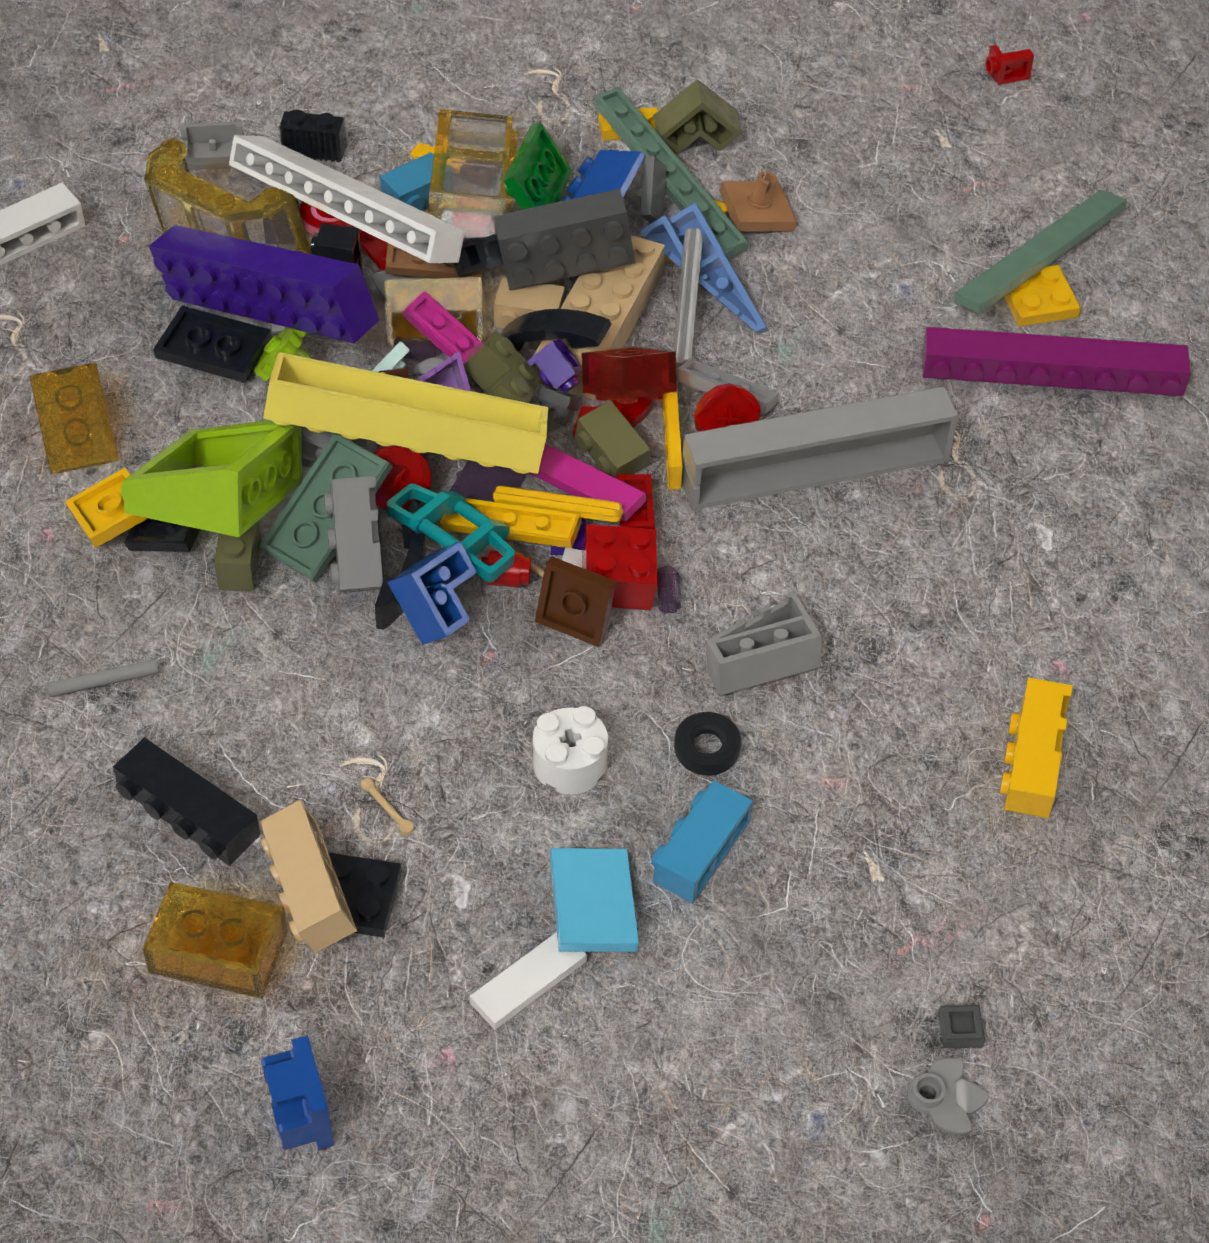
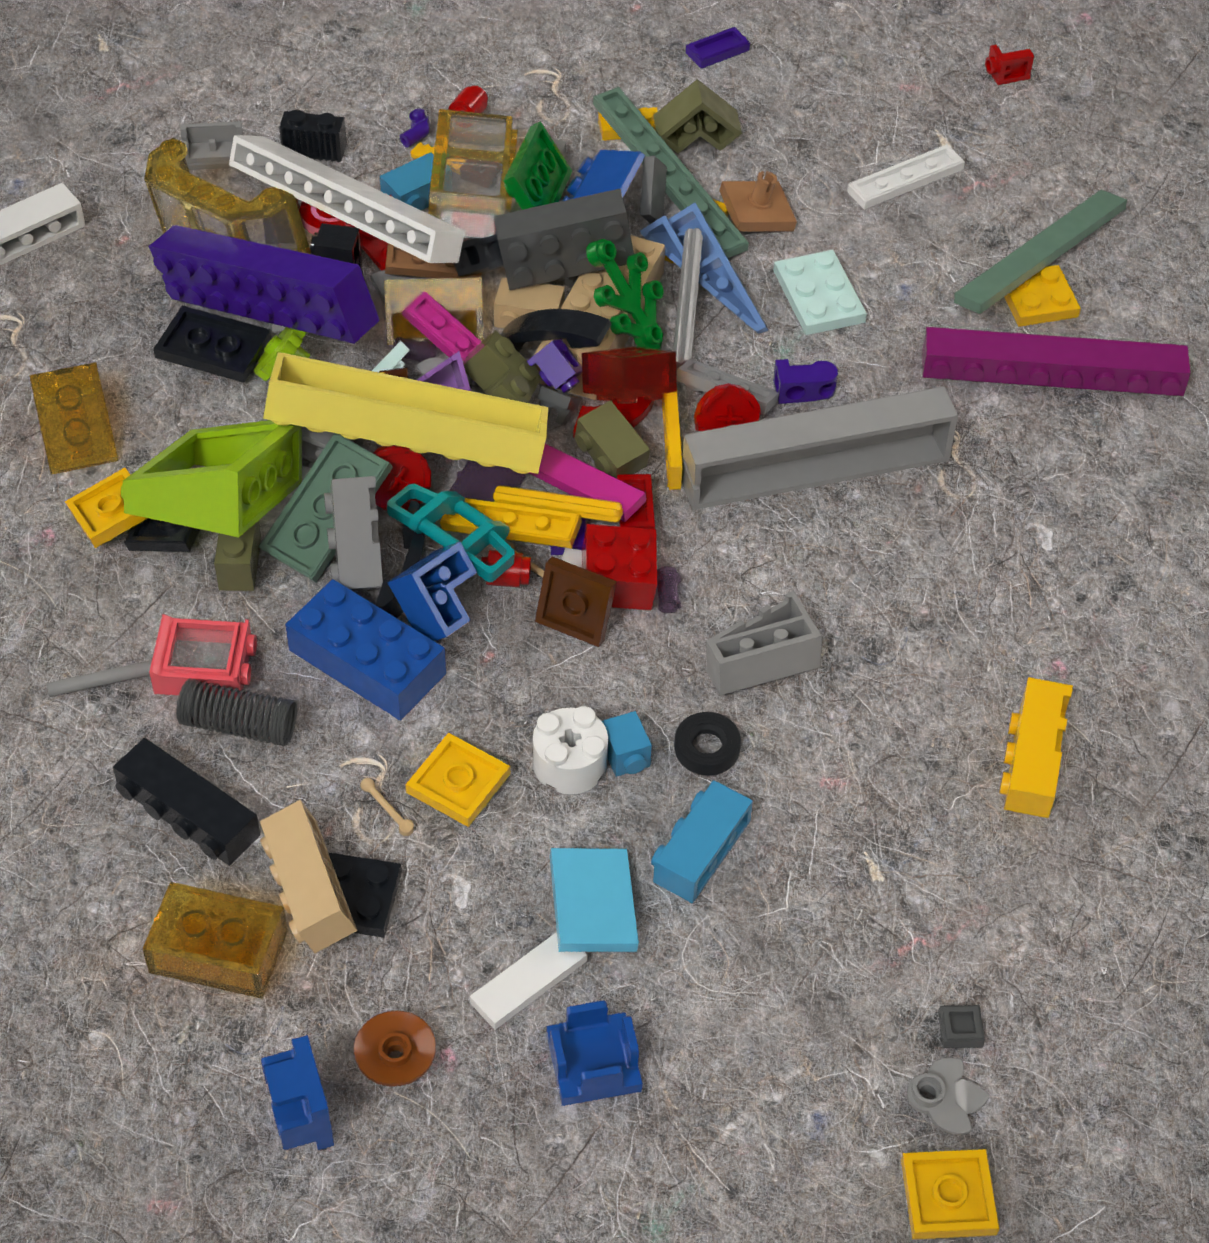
(192, 699): none -> dark grey piece
(202, 651): none -> coral window
(366, 649): none -> blue brick
(391, 1033): none -> dark orange dish
(419, 128): none -> dark purple arm
(458, 779): none -> yellow plate
(470, 100): none -> red brick
(594, 1054): none -> blue panel
(627, 744): none -> dark azure brick
(646, 330): none -> green plant
(717, 47): none -> dark purple tile
(804, 382): none -> dark purple leg
(819, 292): none -> light aqua plate
(905, 176): none -> white tile
(949, 1194): none -> yellow plate

